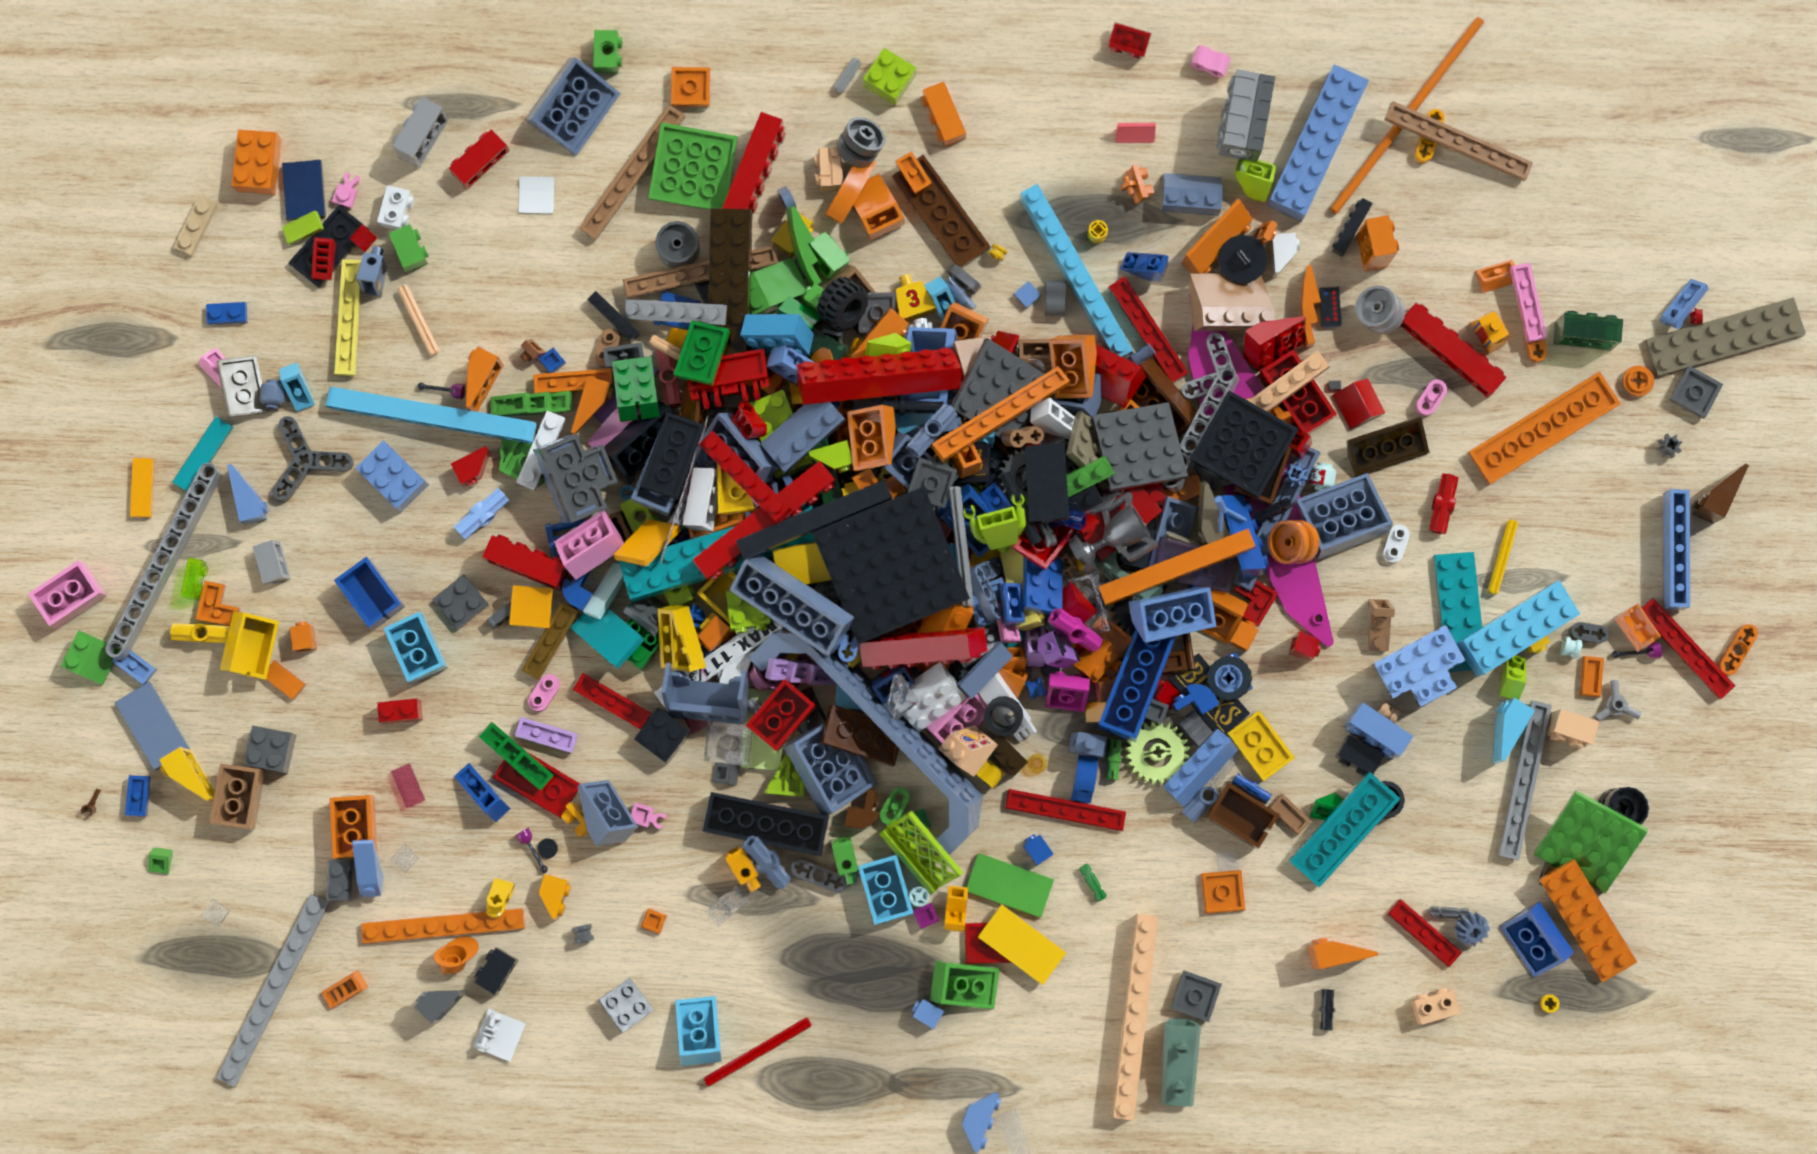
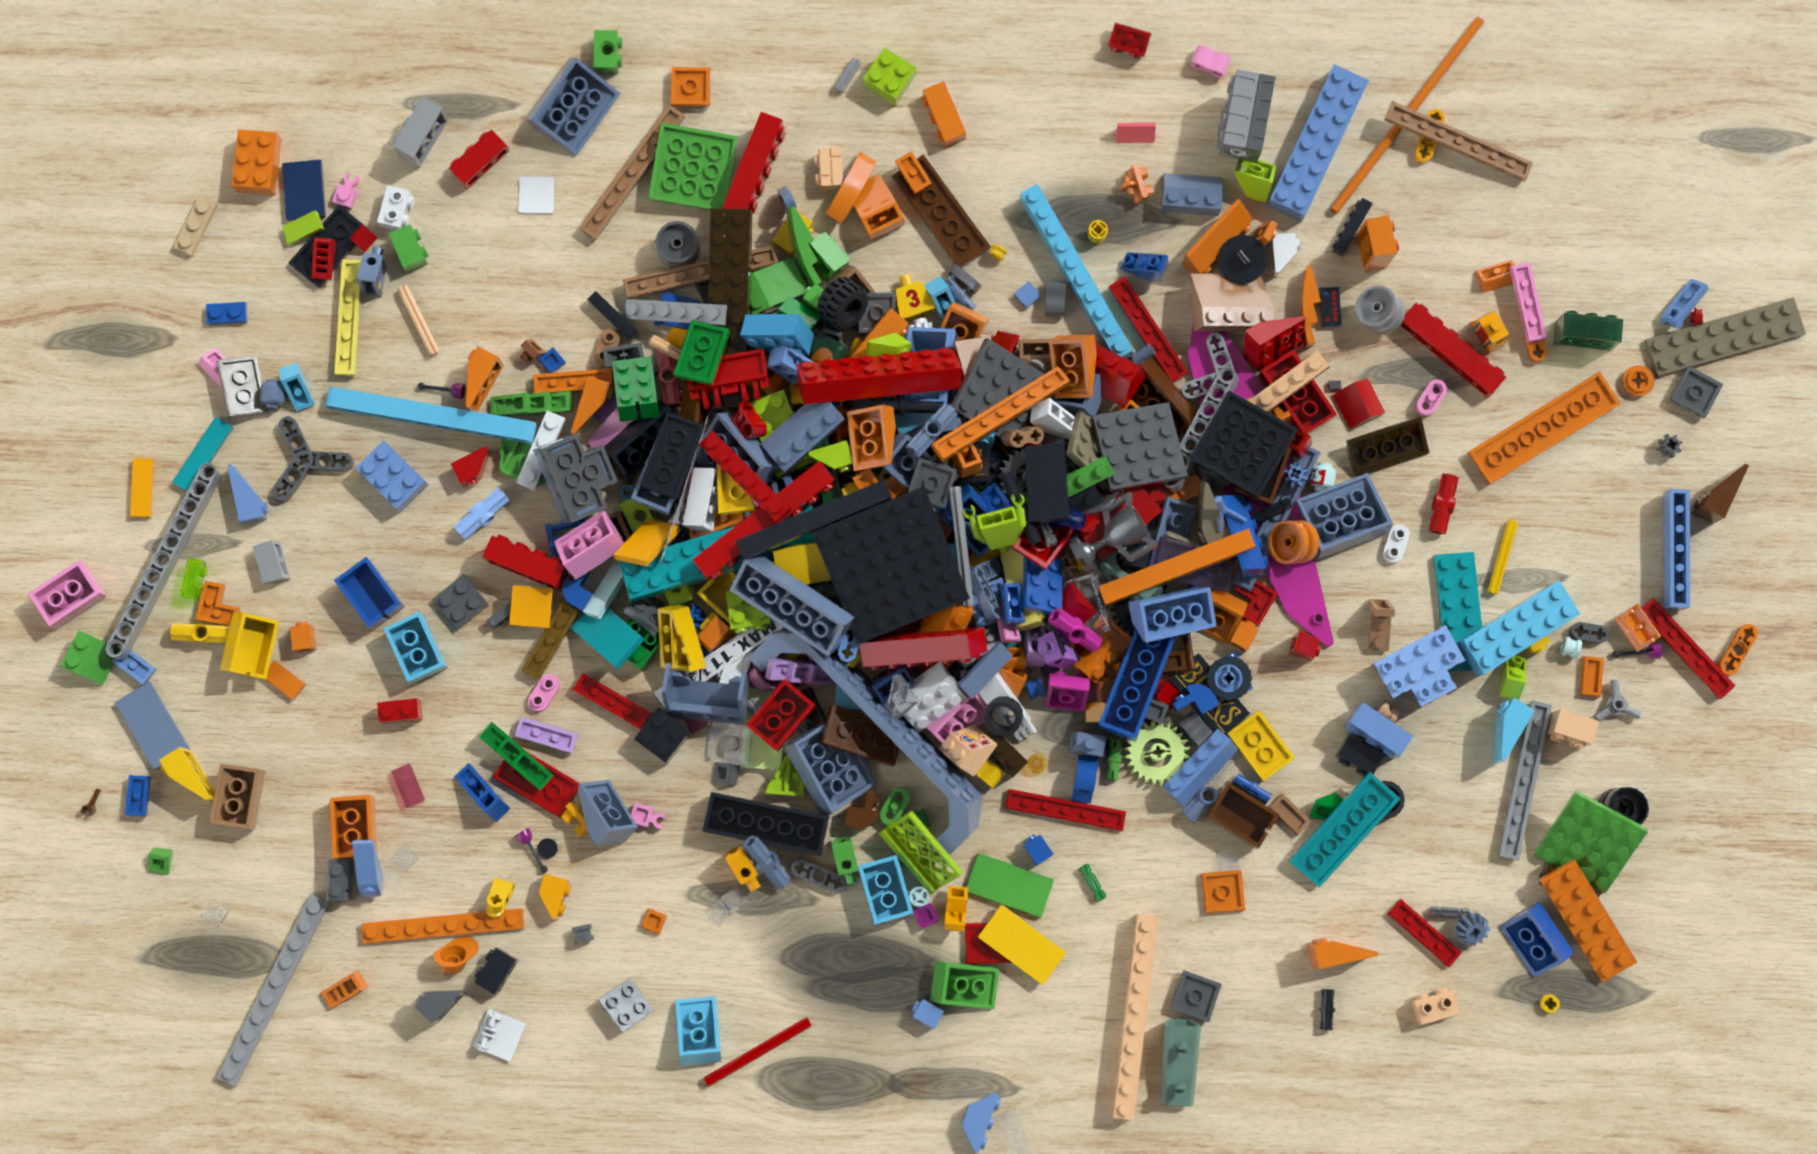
(269, 749): dark grey brick -> none
(860, 142): dark grey wheel -> none

